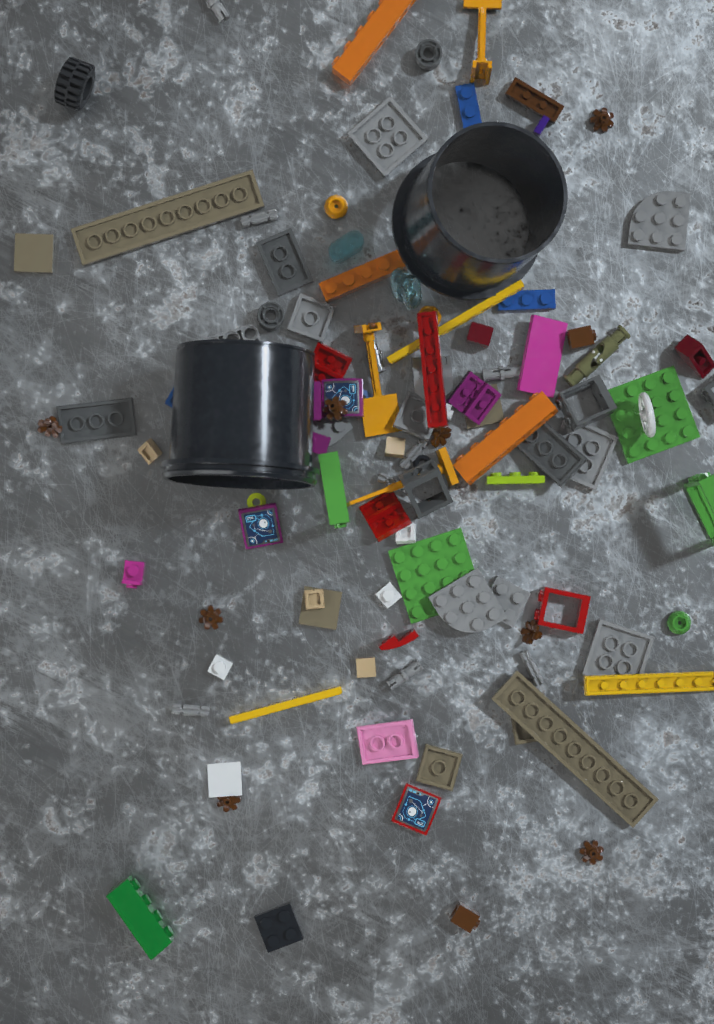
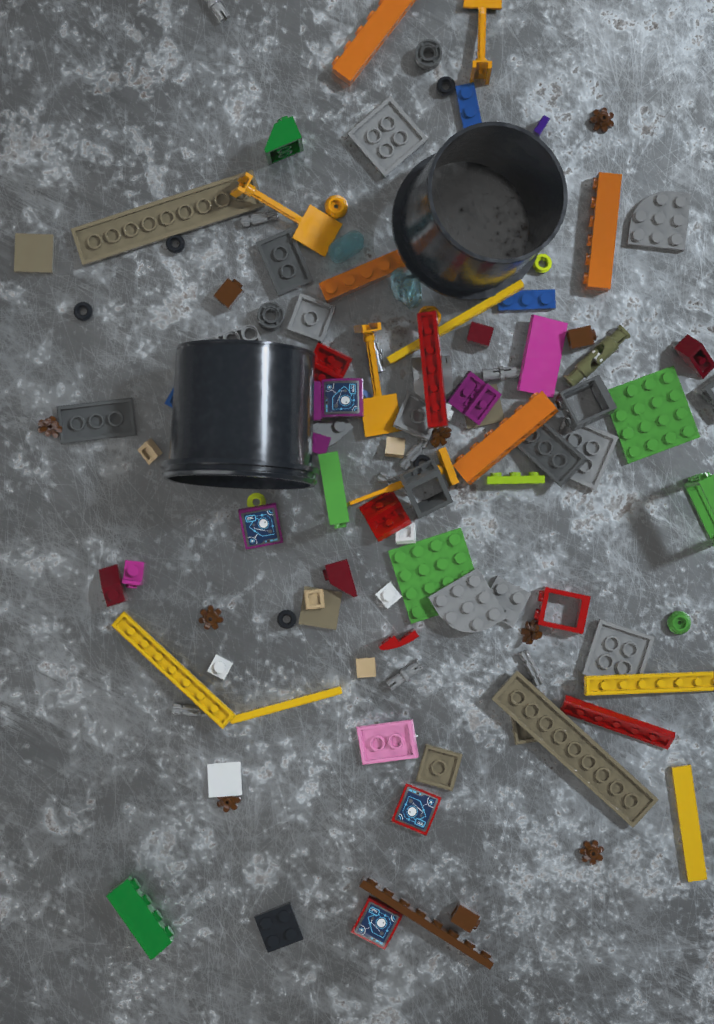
(74, 83): black tyre -> none
(77, 309): none -> black plate
(111, 585): none -> dark red slope
(170, 240): none -> black plate
(173, 670): none -> yellow tile
(229, 293): none -> reddish brown brick
(281, 623): none -> black plate
(283, 141): none -> green slope
(314, 229): none -> light orange piece
(335, 408): reddish brown plant -> none
(340, 576): none -> dark red slope
(376, 922): none -> slope
(434, 926): none -> reddish brown plate
(445, 80): none -> black plate
(534, 100): reddish brown plate -> none
(548, 263): none -> neon yellow plate
(603, 231): none -> orange brick
(617, 722): none -> red plate
(647, 414): white plate -> none
(689, 823): none -> yellow tile

